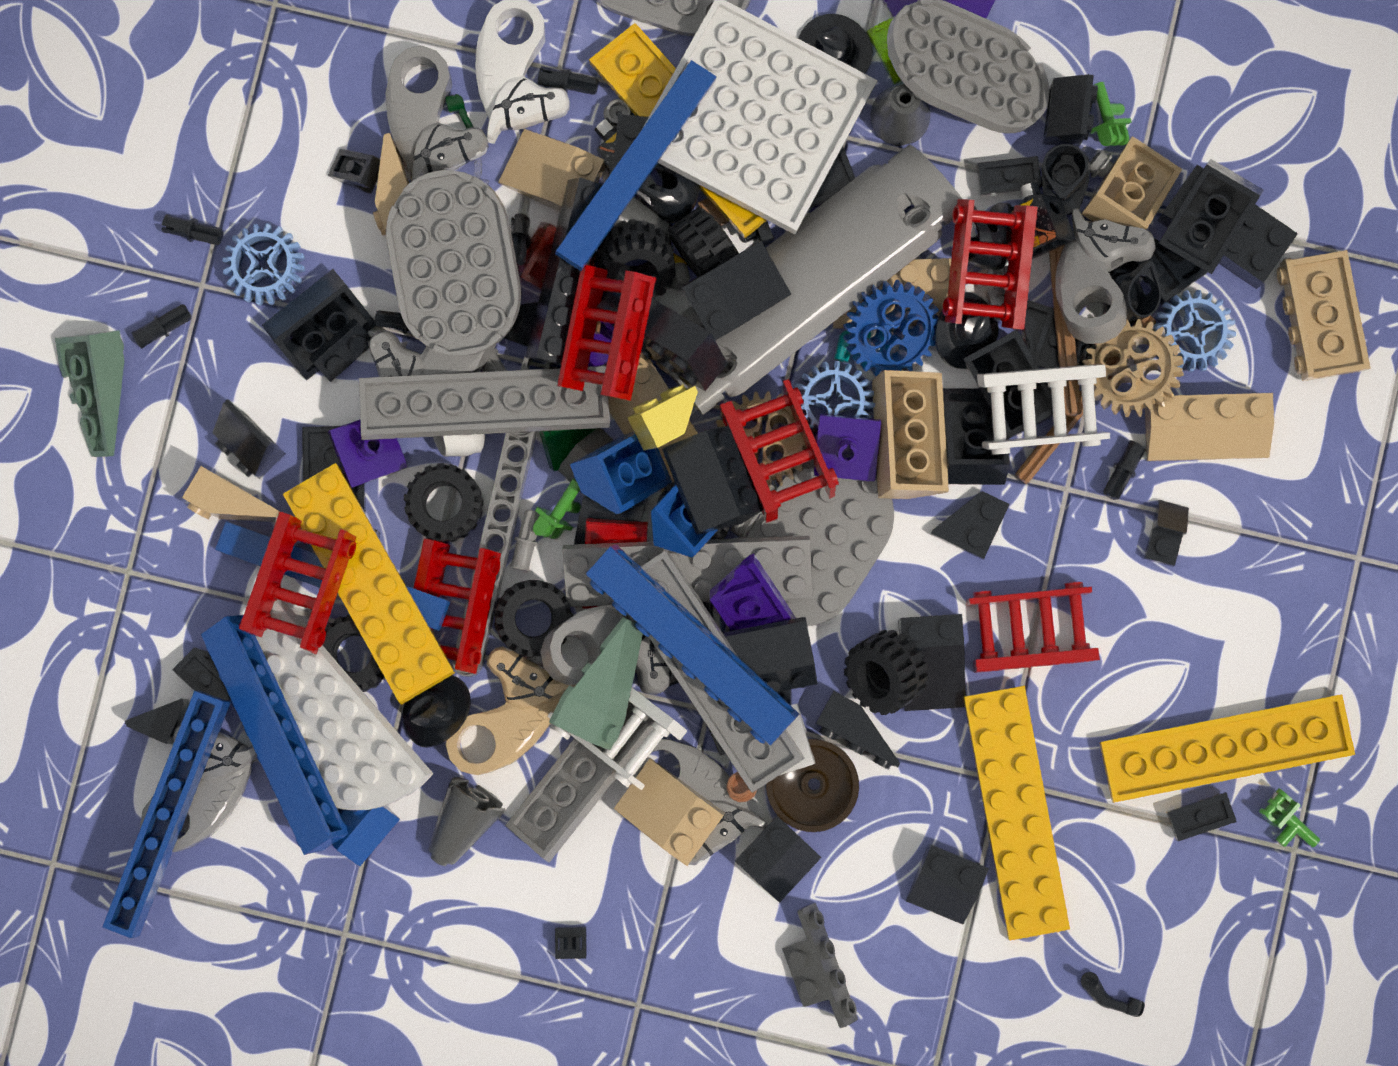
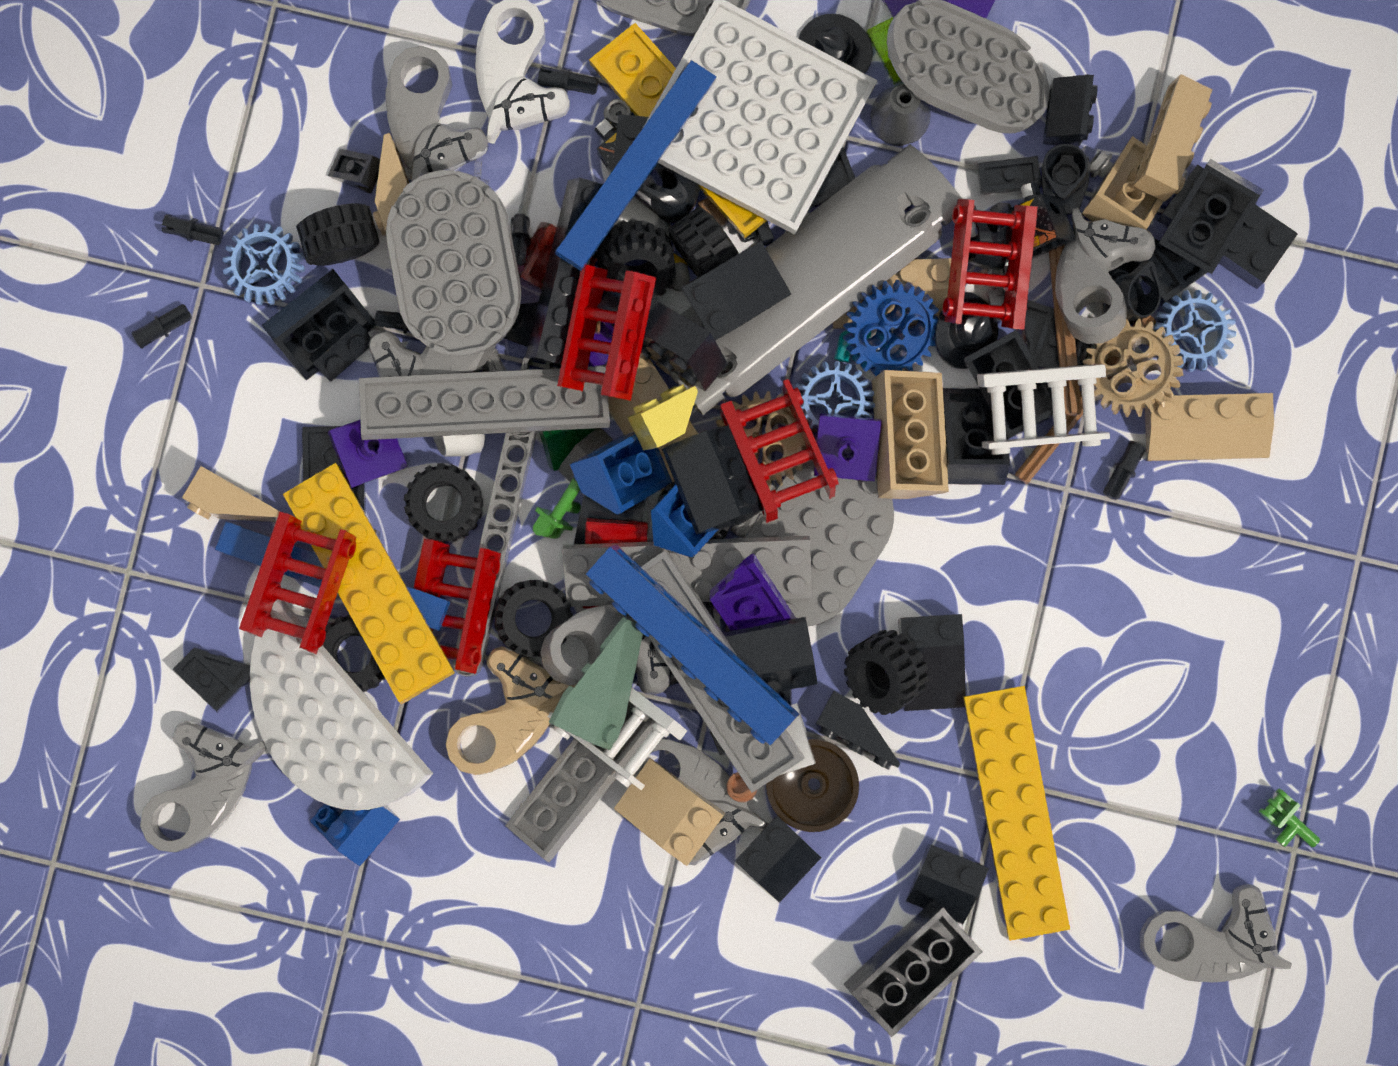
(96, 374): sand green wedge -> none
(160, 721): black slope -> none
(166, 814): blue brick -> none
(246, 440): black slope -> none
(274, 735): blue brick -> none
(338, 234): none -> black tyre
(437, 712): black hat -> none
(456, 103): dark green hand -> none
(462, 820): dark grey cone -> none
(525, 542): light grey axle -> none
(544, 165): tan slope -> none
(570, 943): black tile -> none
(817, 969): dark grey bracket -> none
(913, 968): none -> black brick
(973, 525): black wing -> none
(1020, 656): red fence -> none
(1093, 986): black piece -> none
(1113, 130): bright green arm -> none
(1166, 533): black slope -> none
(1173, 138): none -> tan brick
(1201, 816): black plate -> none
(1227, 748): yellow plate -> none
(1238, 950): none -> light grey animal
(1323, 315): tan bracket -> none

